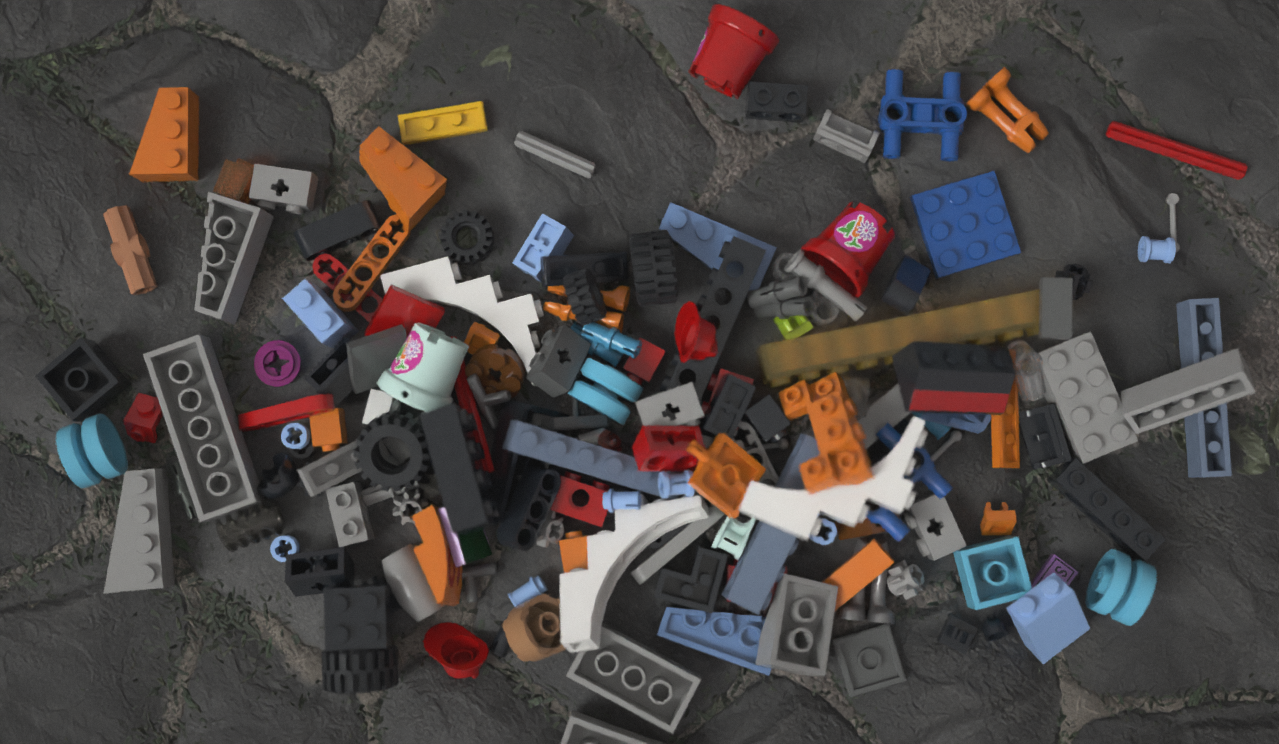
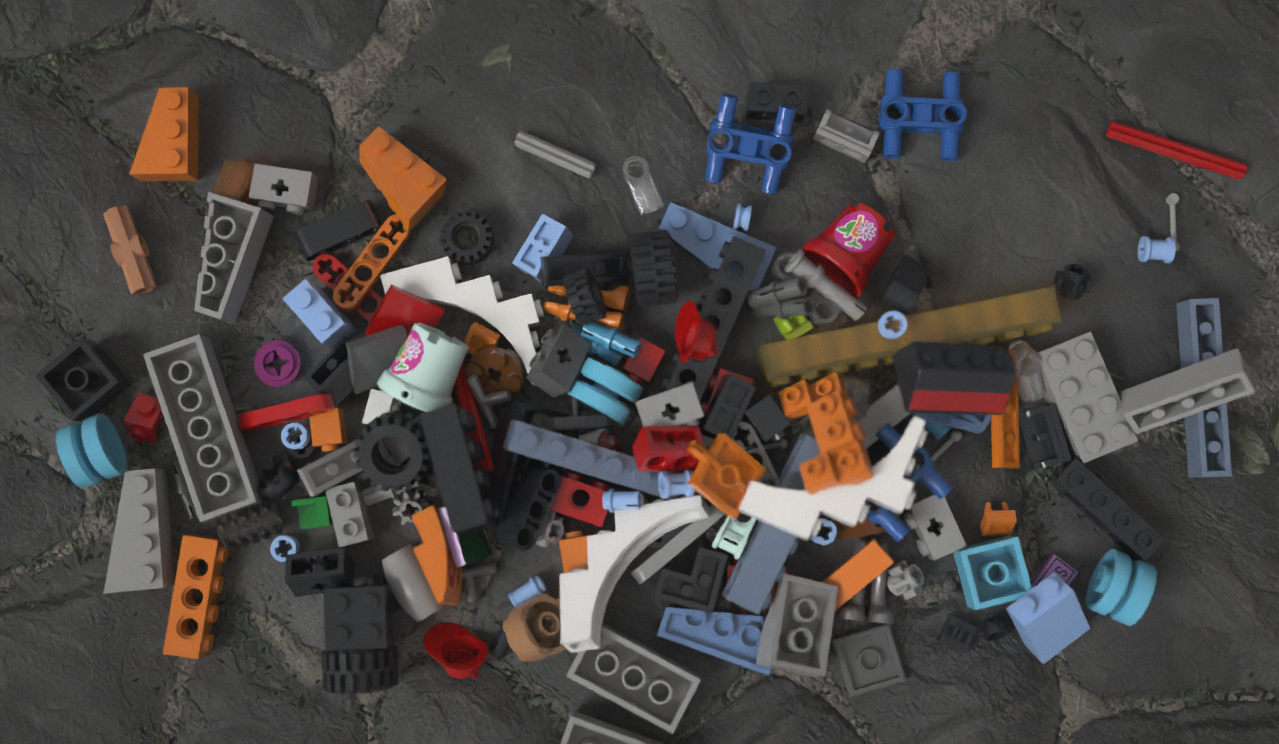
(179, 639): none -> orange brick
(313, 512): none -> green panel
(442, 123): yellow tile -> none
(642, 188): none -> clear piece
(731, 50): red piece -> none
(742, 217): none -> light blue bush
(749, 143): none -> blue piece
(889, 334): none -> light blue bush
(965, 224): blue plate -> none
(1025, 118): orange piece -> none
(1055, 308): dark grey tile -> none

